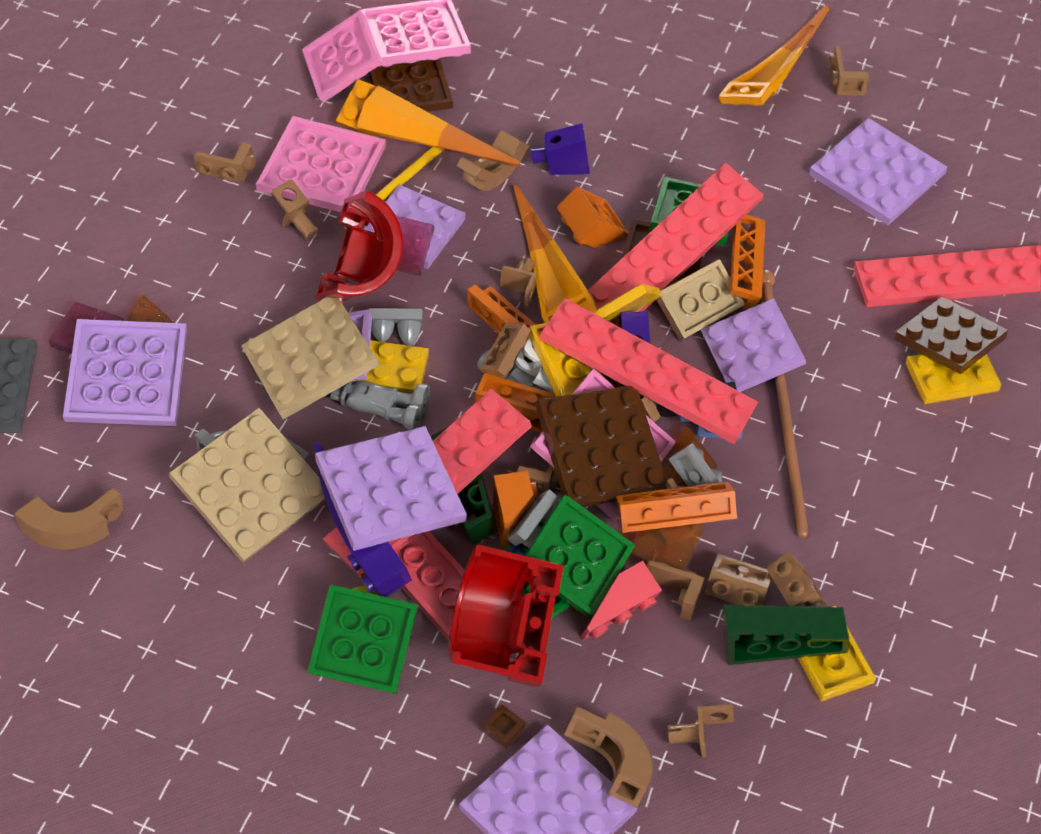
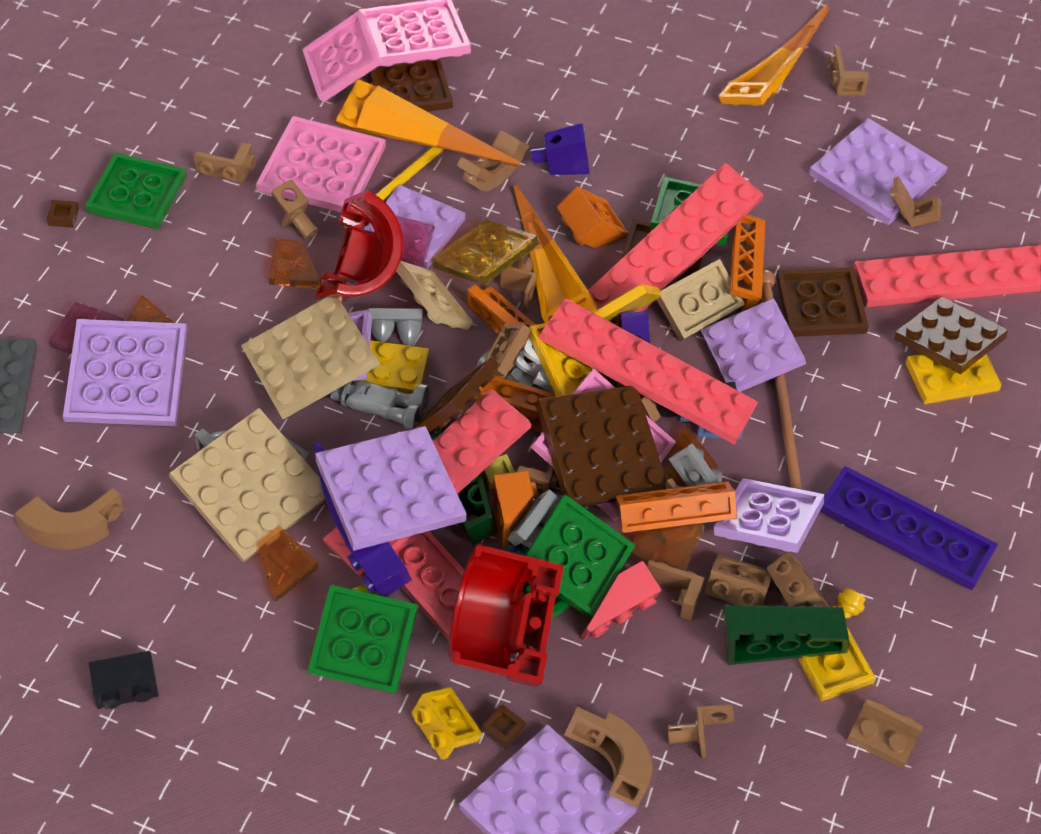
(62, 213): none -> reddish brown plate
(123, 680): none -> black brick
(136, 191): none -> green plate
(284, 562): none -> clear orange wing
(292, 266): none -> clear orange wing
(433, 295): none -> tan plate
(445, 721): none -> yellow bracket
(454, 400): none -> reddish brown plate
(485, 252): none -> clear yellow plate
(499, 466): none -> light yellow plate
(771, 515): none -> lavender plate
(822, 301): none -> reddish brown plate
(851, 602): none -> yellow plate
(885, 733): none -> medium nougat bracket
(908, 527): none -> dark purple plate
(917, 212): none -> medium nougat bracket

